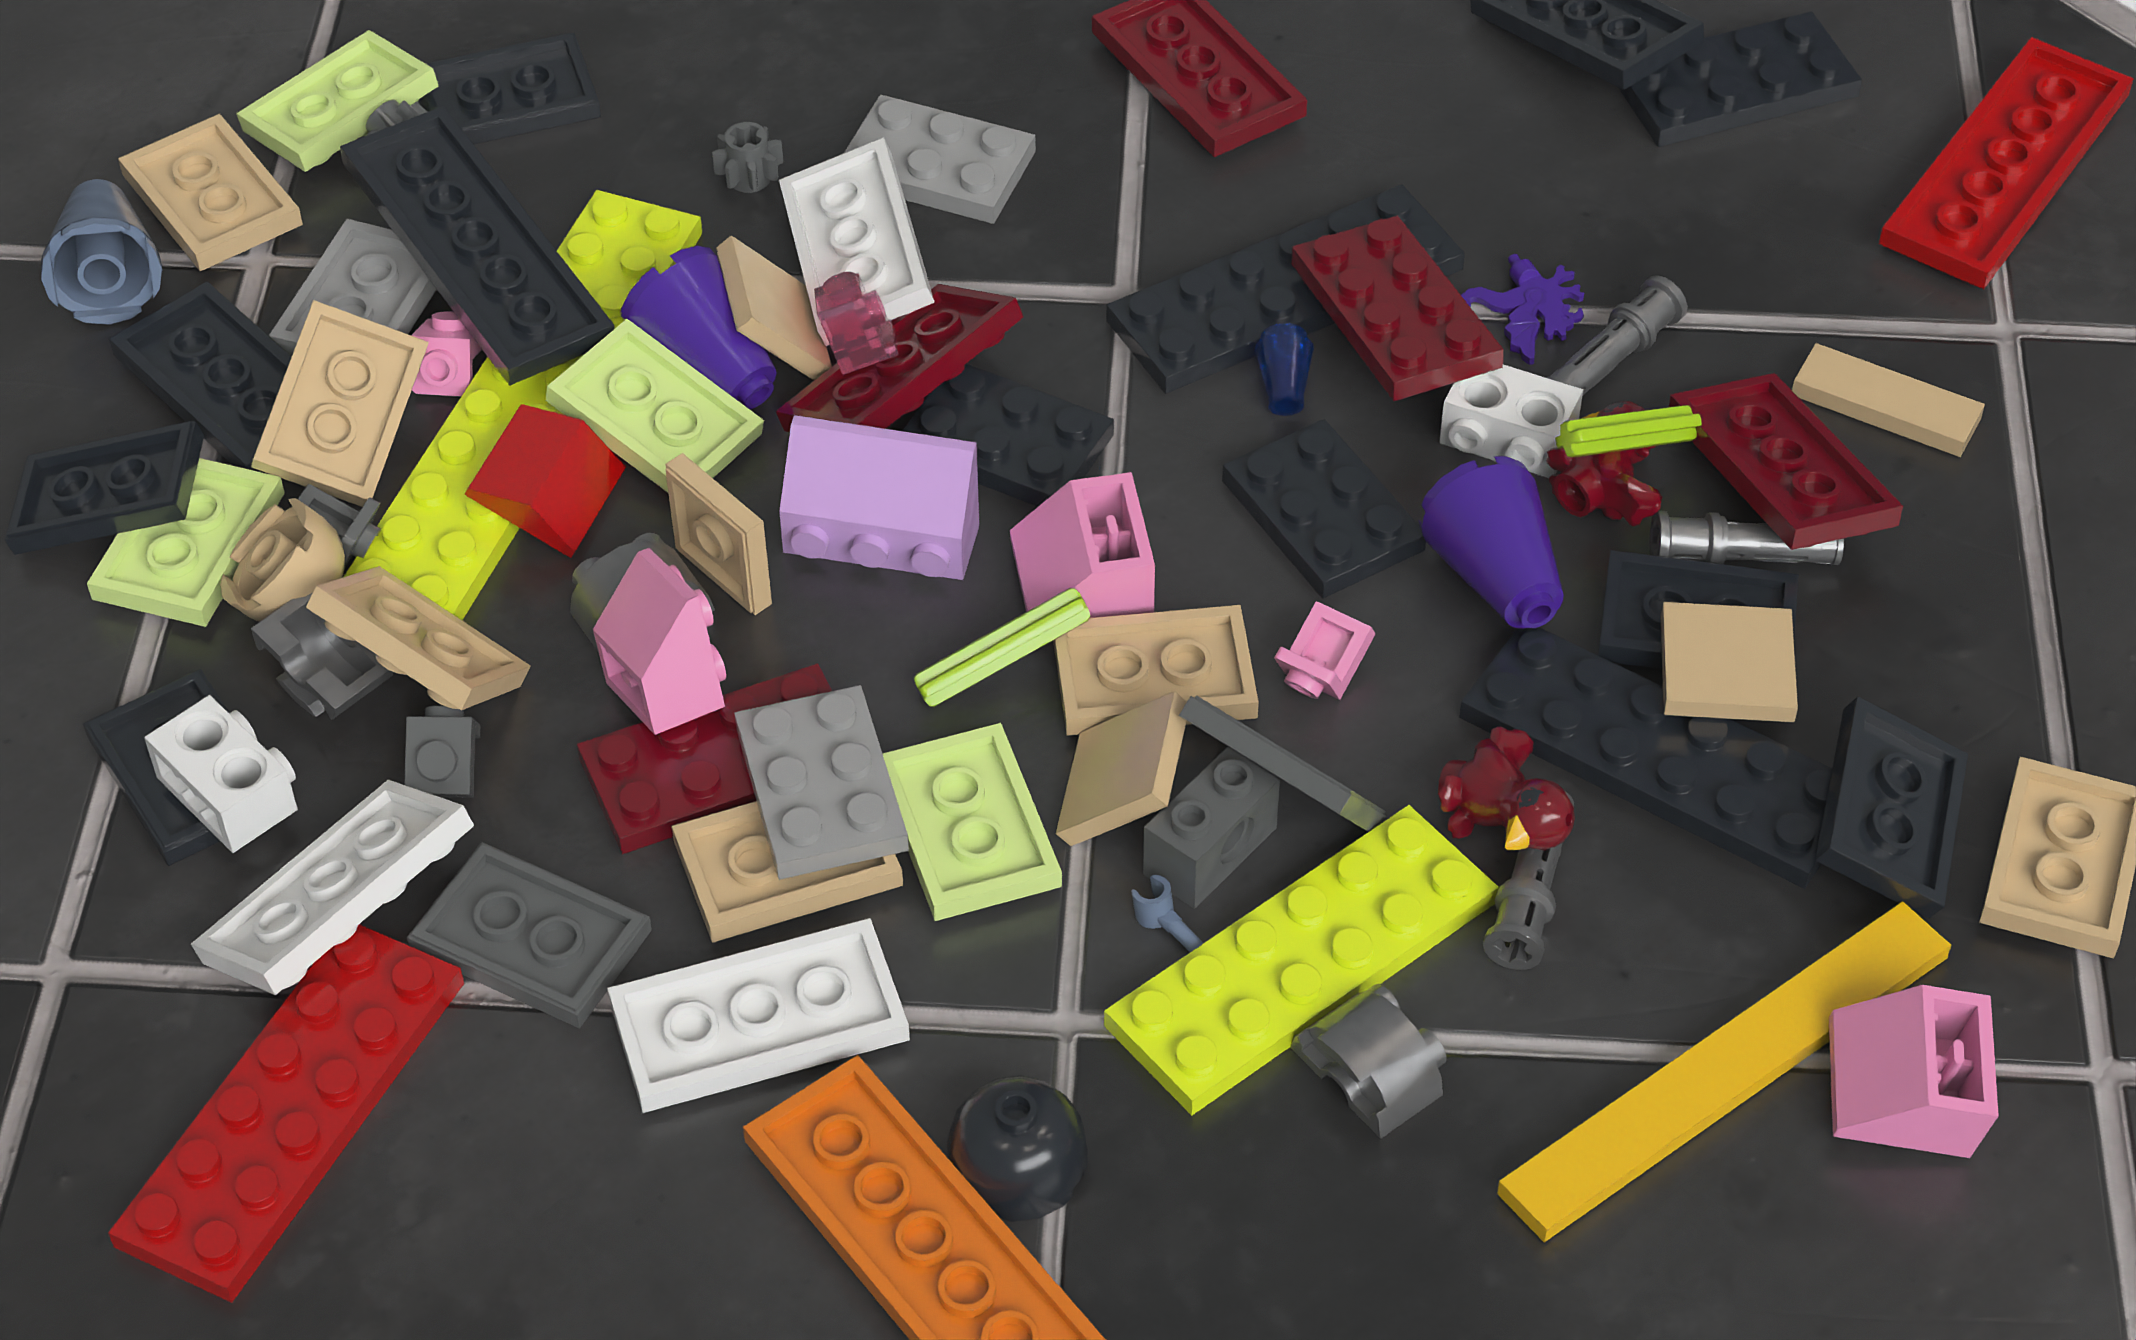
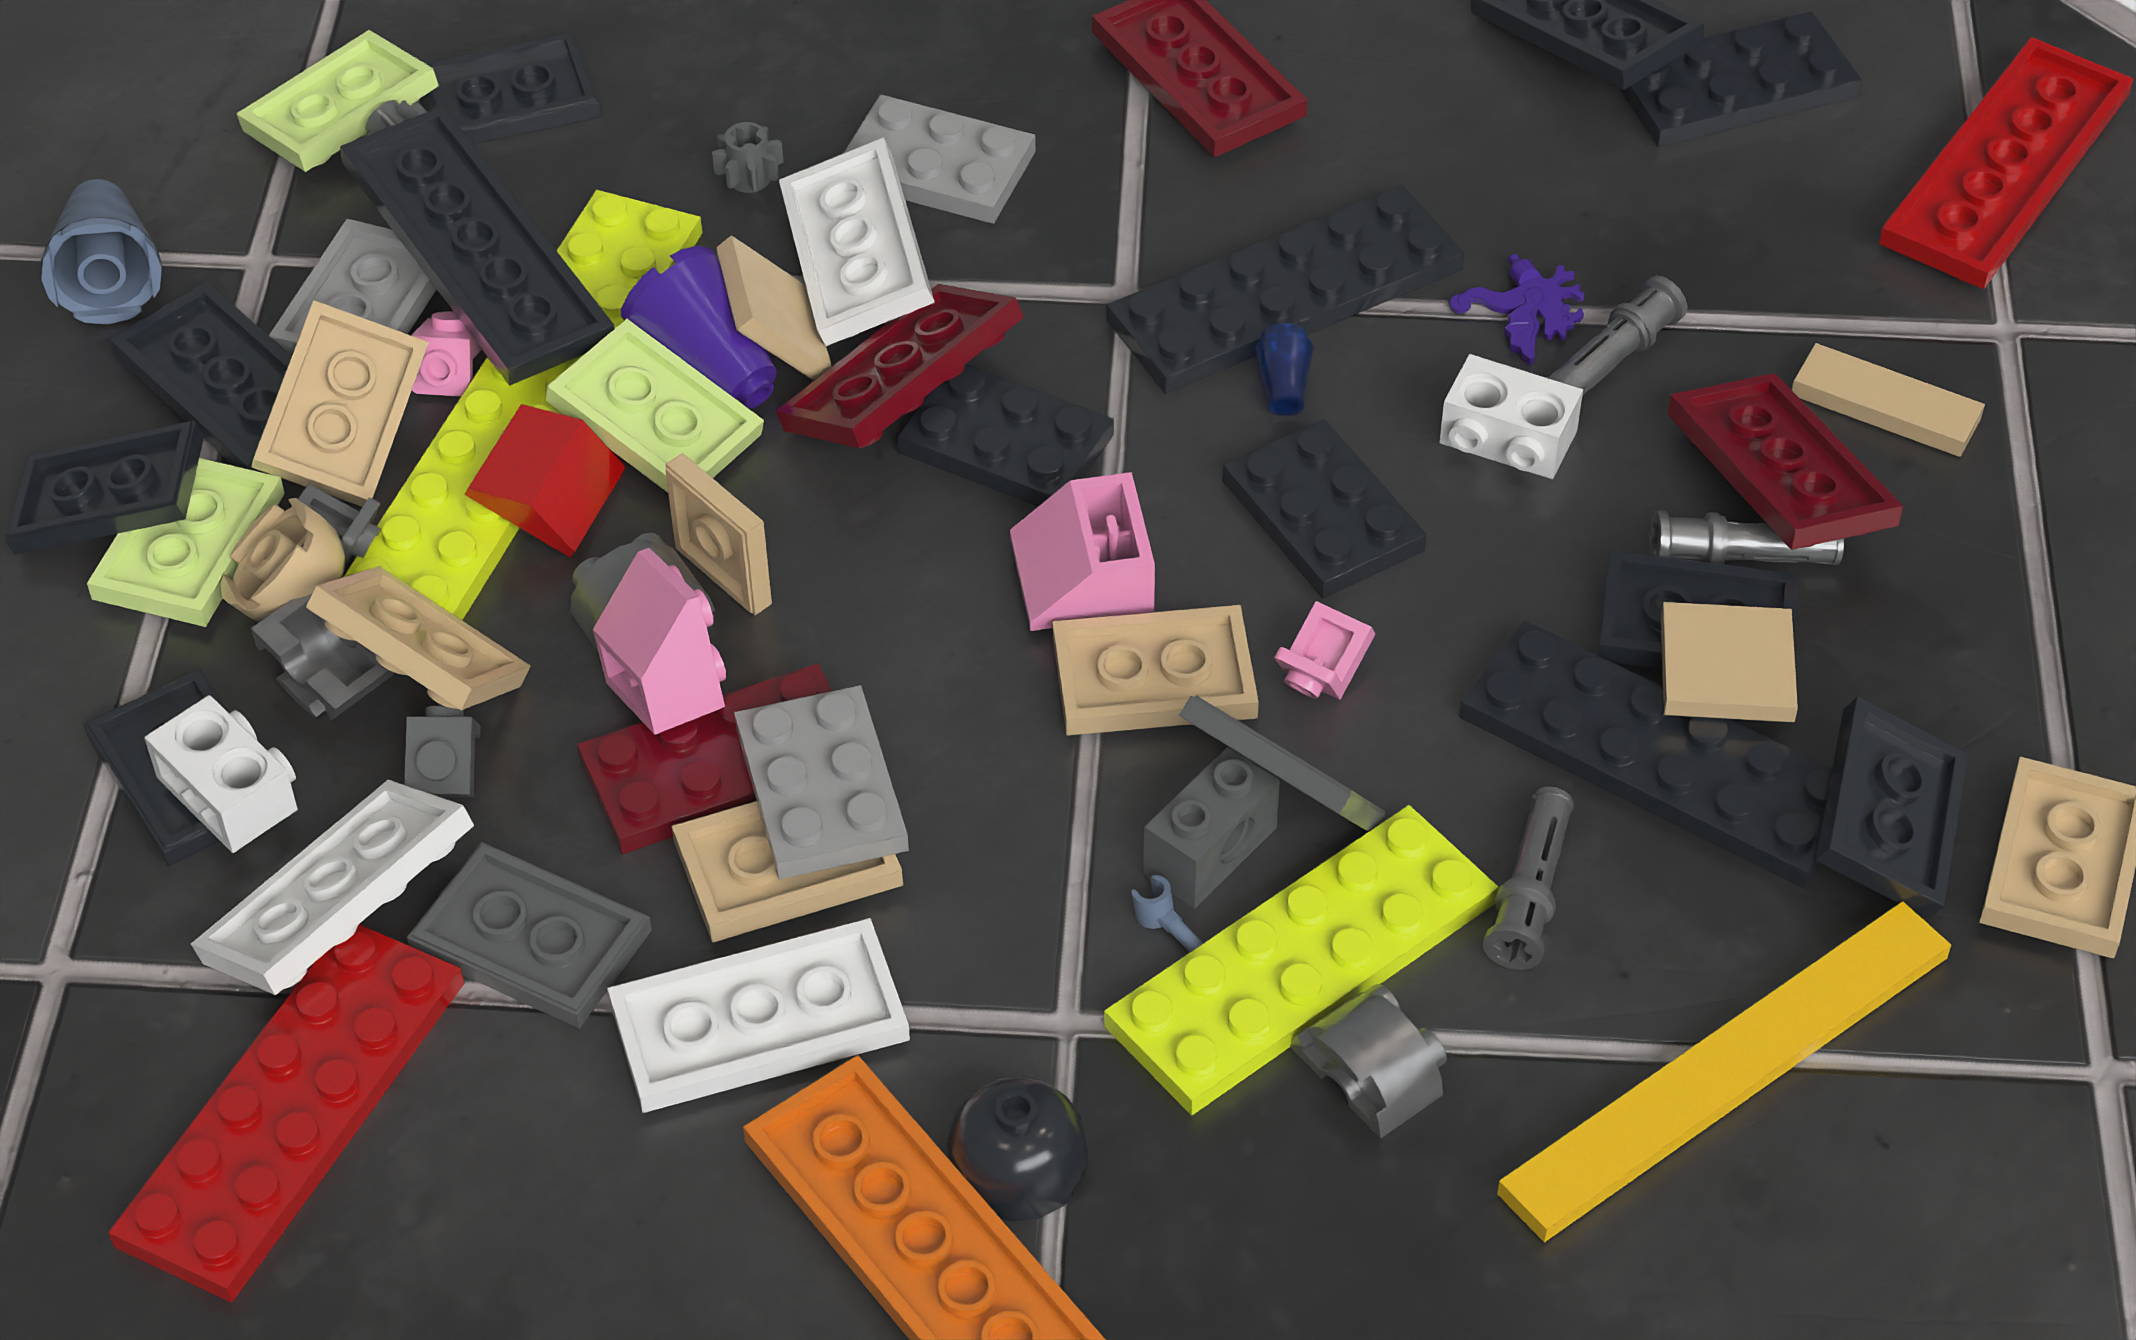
(210, 192): tan plate -> none
(854, 322): clear pink brick -> none
(879, 497): lavender slope -> none
(971, 822): yellowish green plate -> none
(1002, 647): lime axle -> none
(1122, 769): tan tile -> none
(1397, 308): dark red plate -> none
(1496, 538): dark purple cone -> none
(1496, 793): dark red animal -> none
(1604, 479): dark red animal -> none
(1628, 431): lime axle -> none
(1915, 1070): bright pink slope -> none

